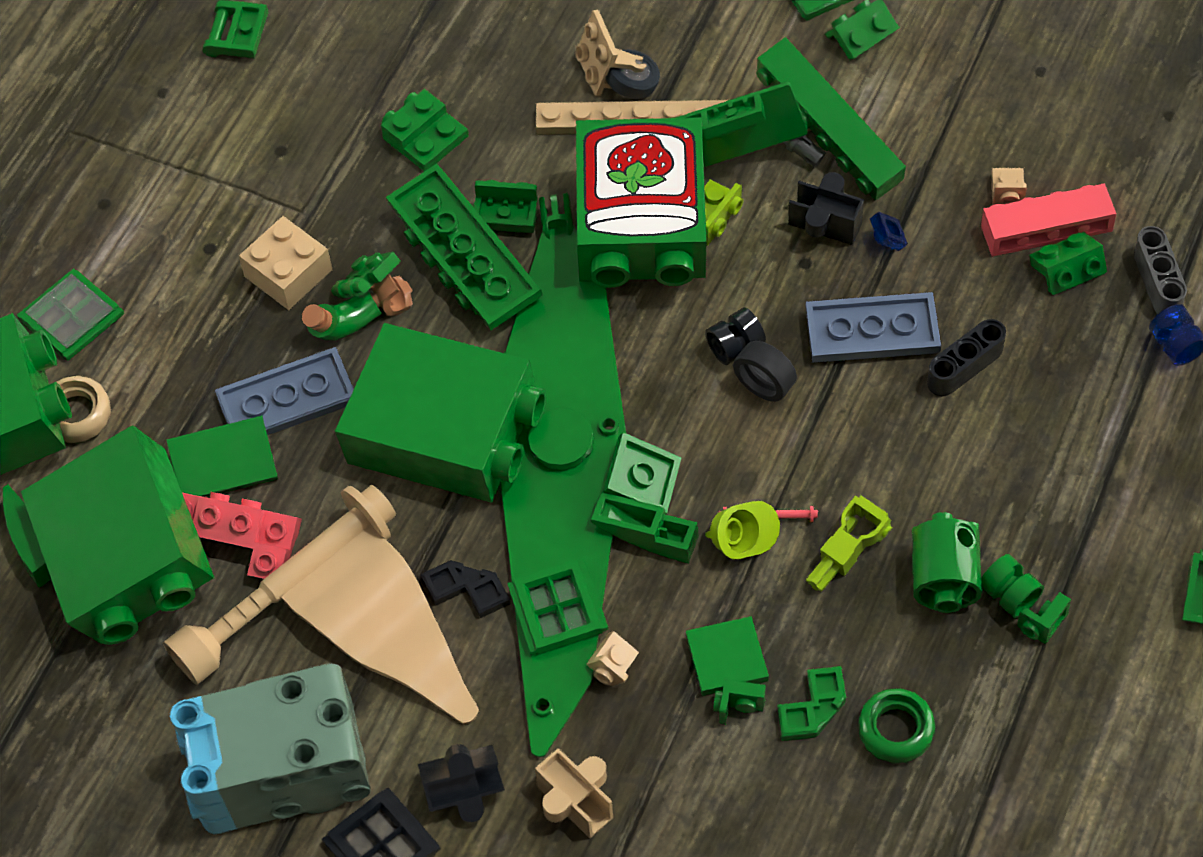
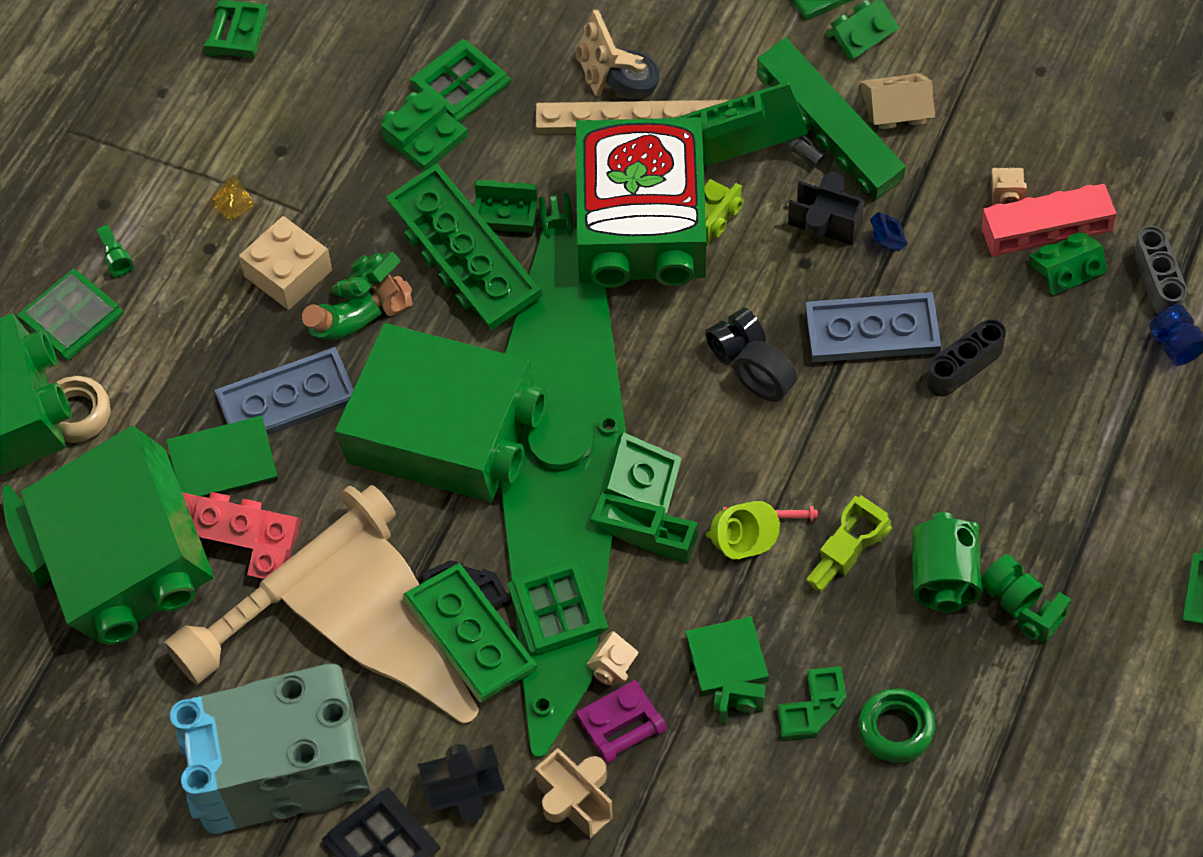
(116, 258): none -> green piece
(232, 199): none -> clear yellow slope
(461, 79): none -> green piece
(469, 632): none -> green tile
(616, 713): none -> magenta plate
(898, 100): none -> tan slope

